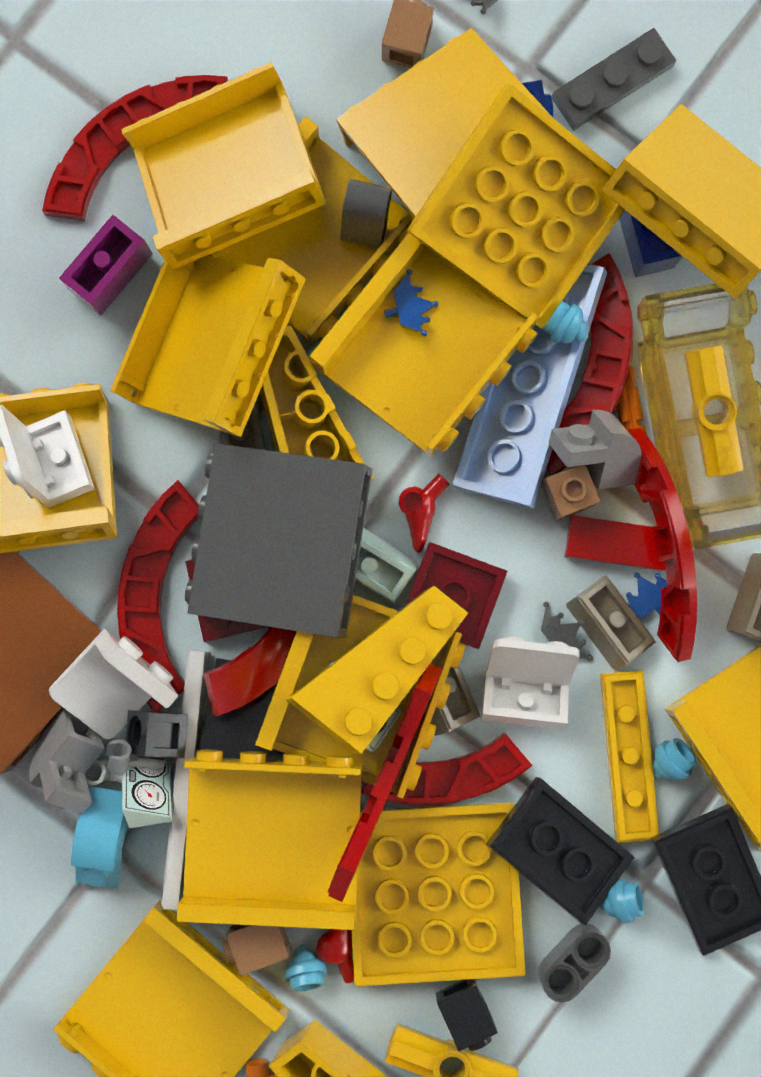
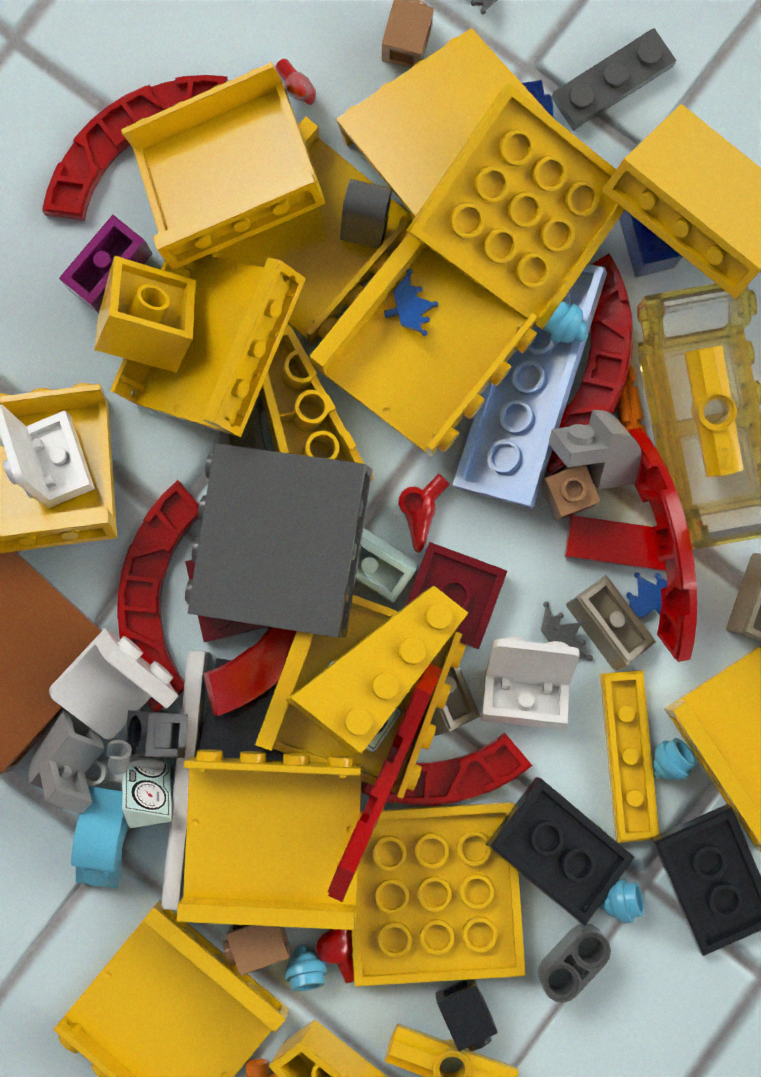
(146, 315): none -> yellow slope
(296, 83): none -> red animal

